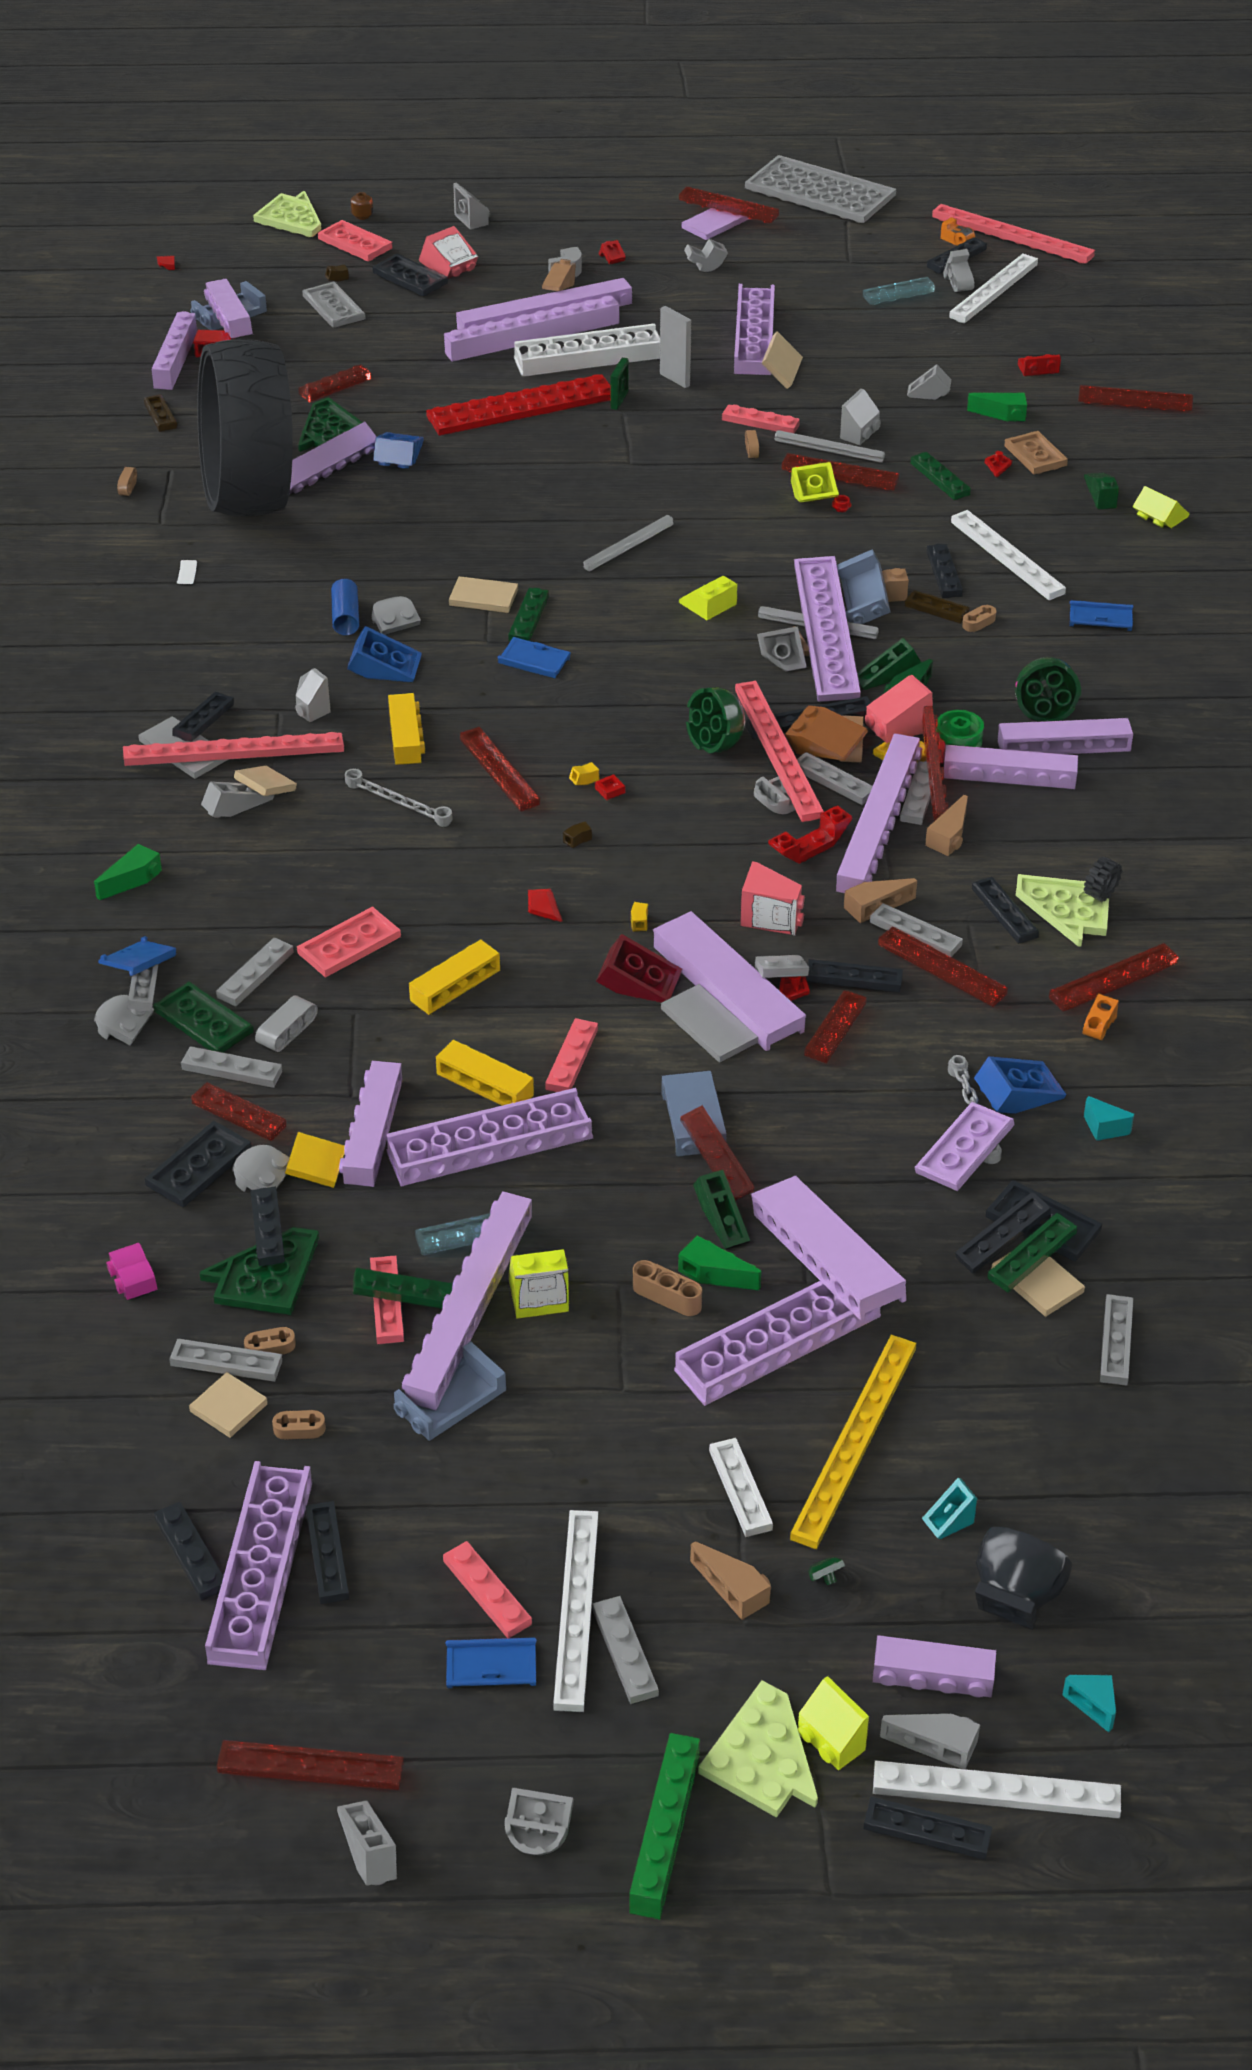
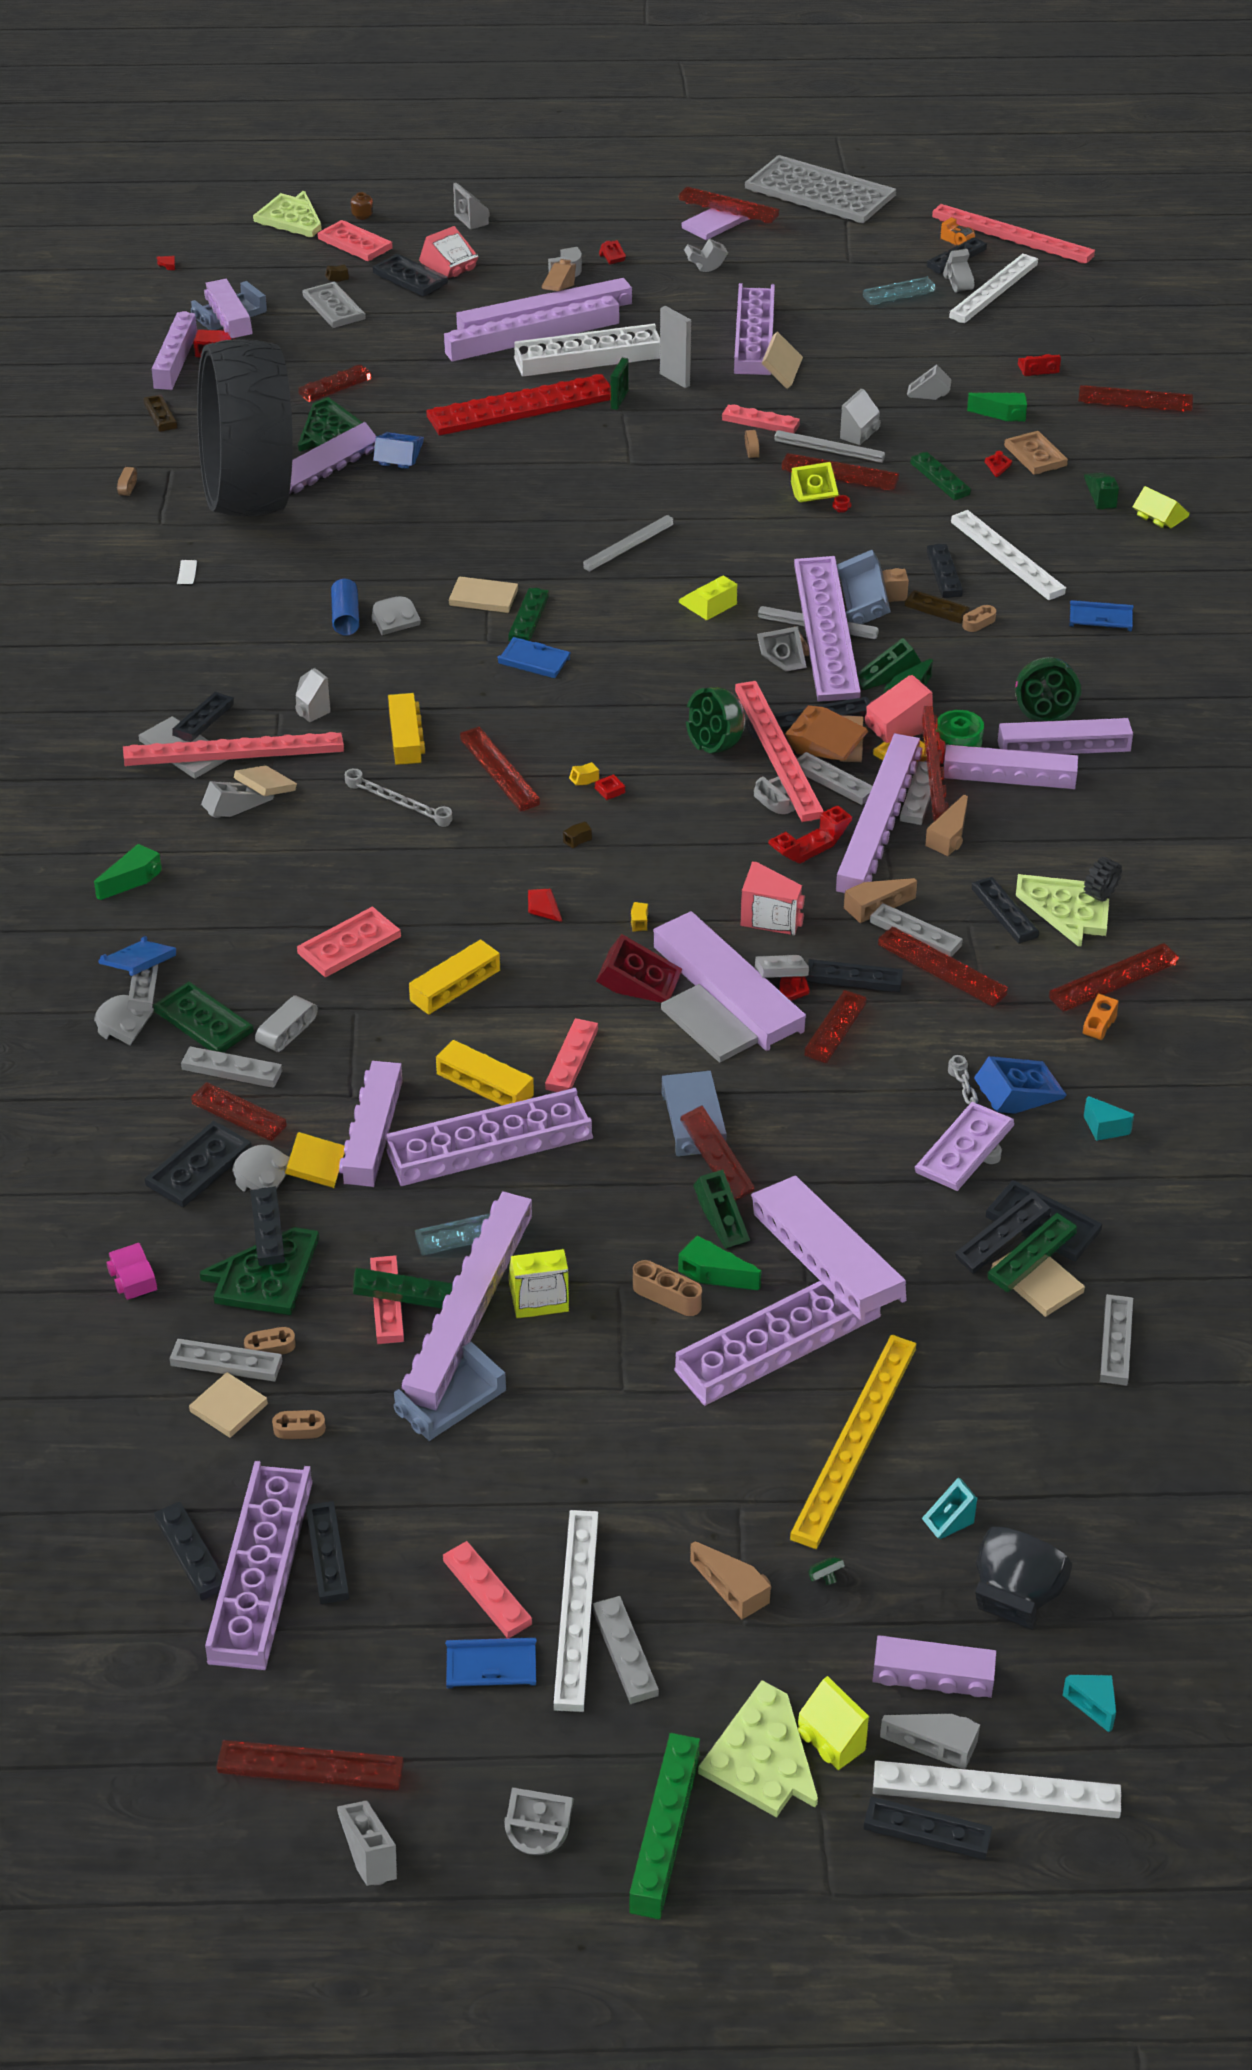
(254, 971): light grey plate -> none
(383, 658): blue slope -> none
(741, 1487): white plate -> none

